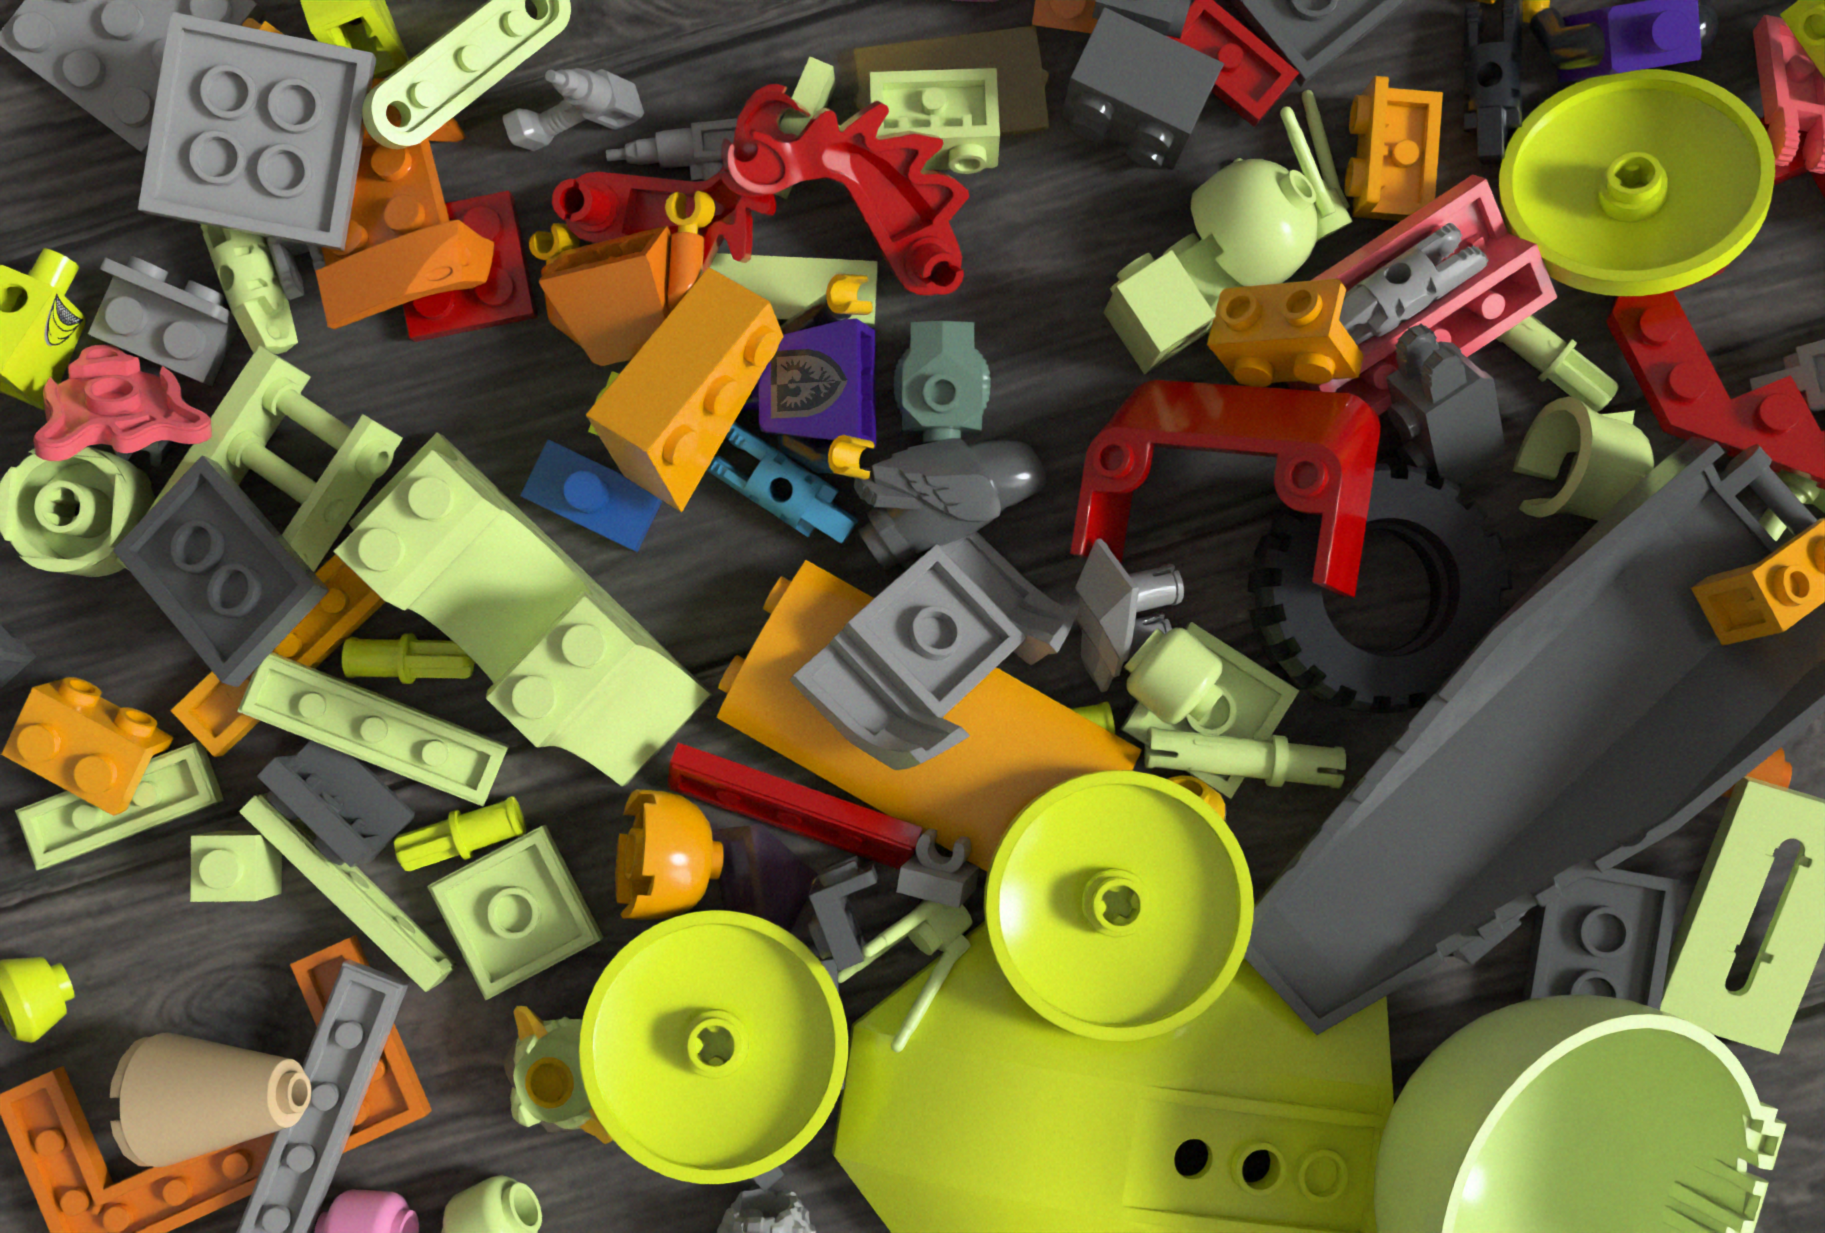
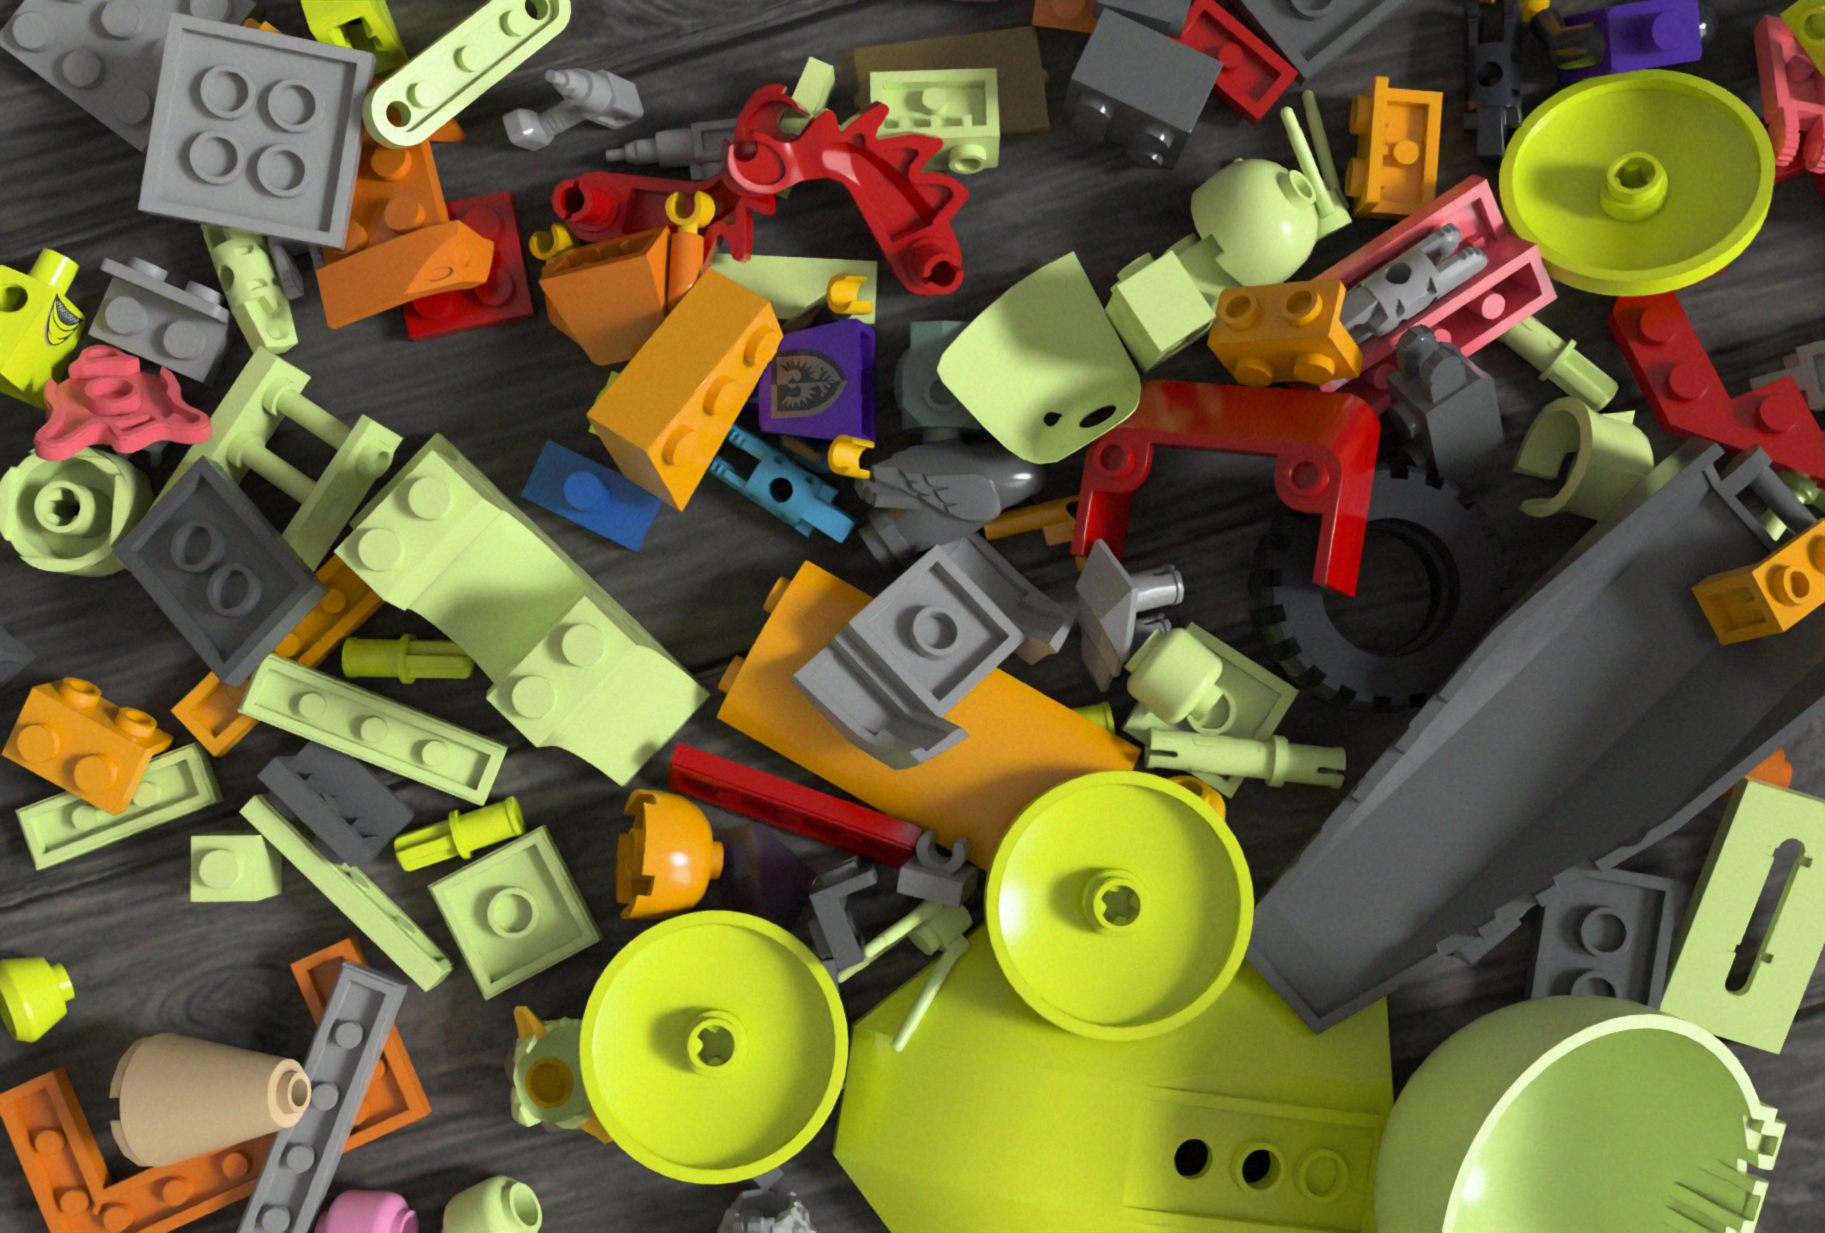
(1042, 353): none -> yellowish green piece
(1048, 516): none -> light orange hose

